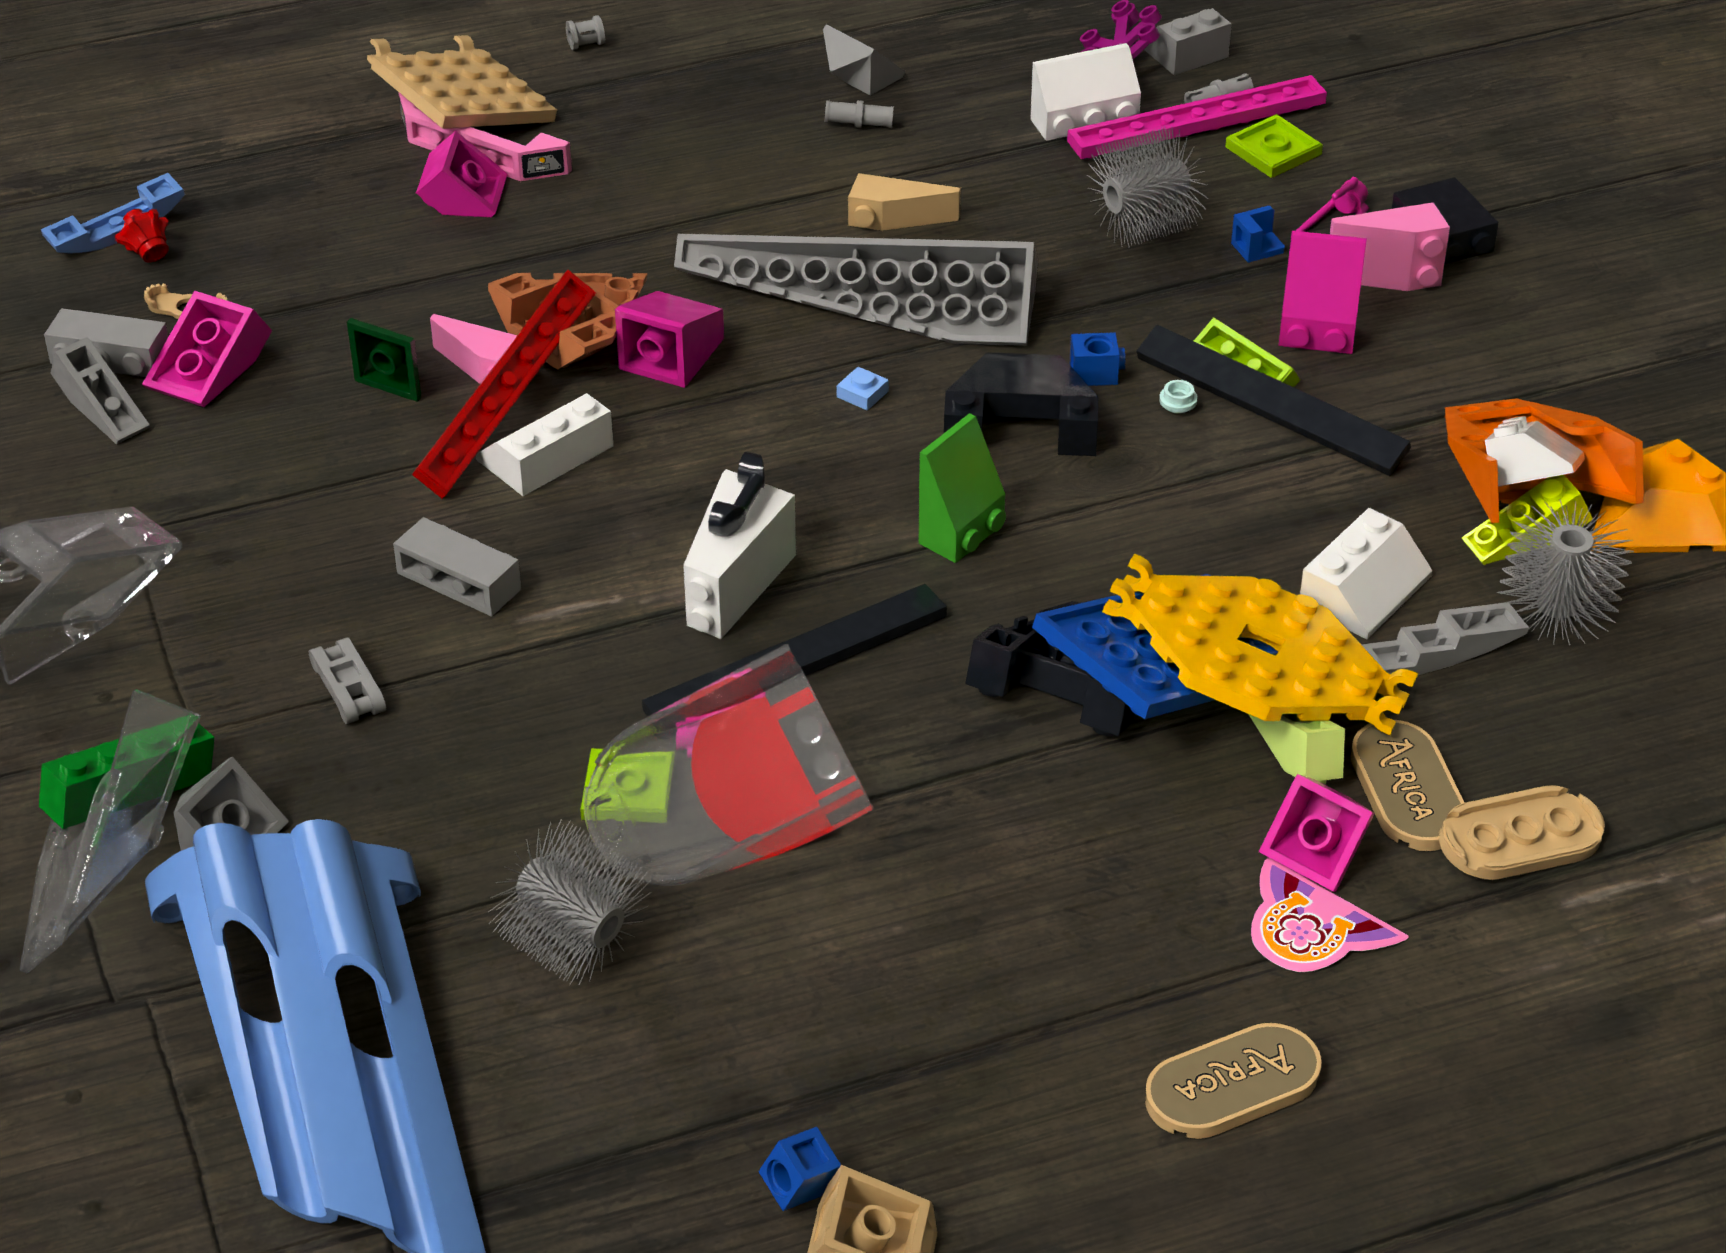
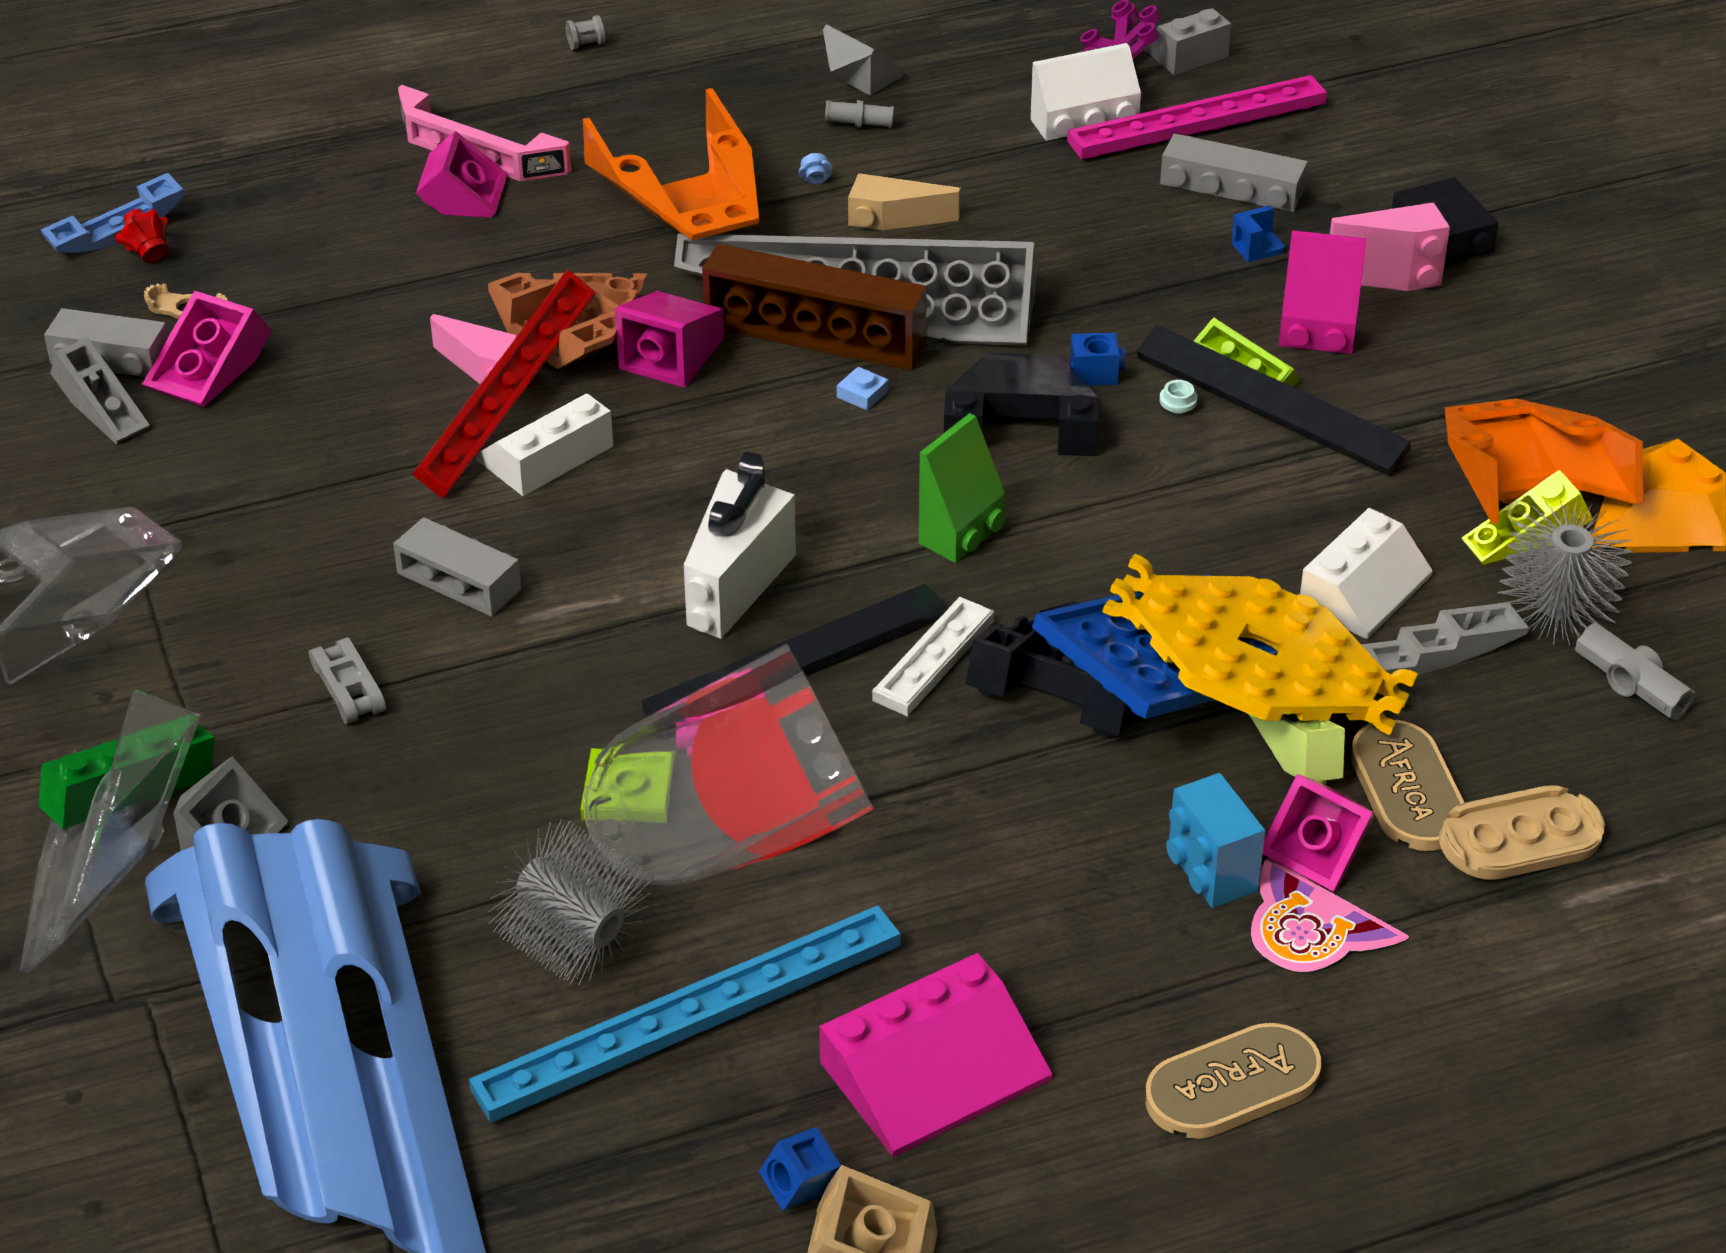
(384, 359): dark green slope -> none
(461, 86): tan plate -> none
(683, 1013): none -> dark azure plate
(697, 205): none -> orange windscreen
(815, 168): none -> light blue plate
(817, 306): none -> reddish brown brick
(932, 656): none -> white tile
(933, 1054): none -> dark pink slope
(1146, 186): light grey piece -> none
(1215, 840): none -> dark azure brick
(1220, 88): light grey pin -> none
(1233, 172): none -> light grey brick
(1274, 146): lime tile -> none
(1347, 199): dark pink plant -> none
(1530, 452): white slope -> none
(1635, 671): none -> light grey piece

